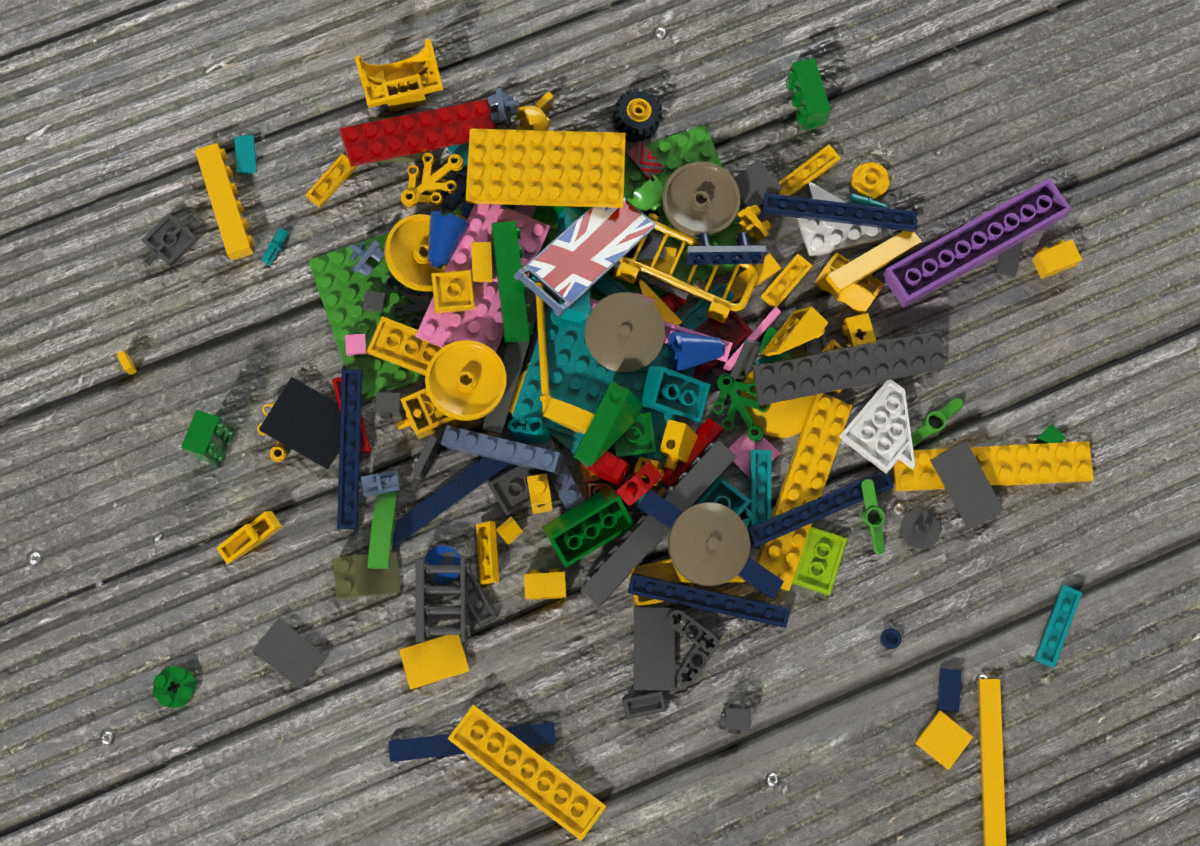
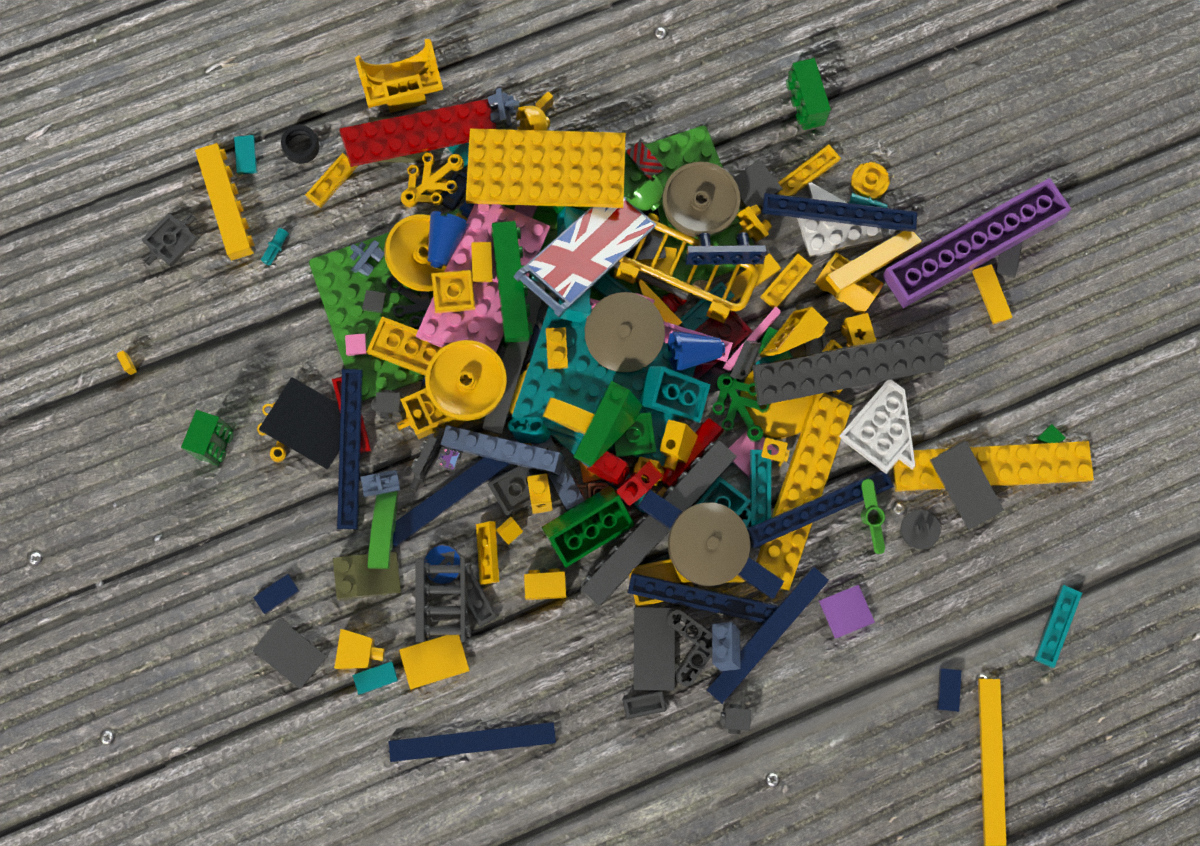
(163, 682): green plate -> none
(249, 537): yellow slope -> none
(276, 594): none -> dark blue tile
(294, 131): none -> black tyre
(356, 651): none -> yellow torso
(375, 678): none -> teal tile
(448, 459): none -> tile
(527, 772): yellow plate -> none
(542, 351): yellow bar -> none
(556, 348): none -> yellow plate
(637, 114): black wheel -> none
(726, 646): none -> sand blue brick
(769, 633): none -> dark blue tile
(782, 455): none -> yellow bracket
(820, 561): lime tile -> none
(846, 611): none -> medium lavender slope
(890, 638): dark blue tile -> none
(942, 415): bright green piece -> none
(943, 740): yellow tile -> none
(992, 294): none -> yellow tile
(1057, 258): yellow brick -> none

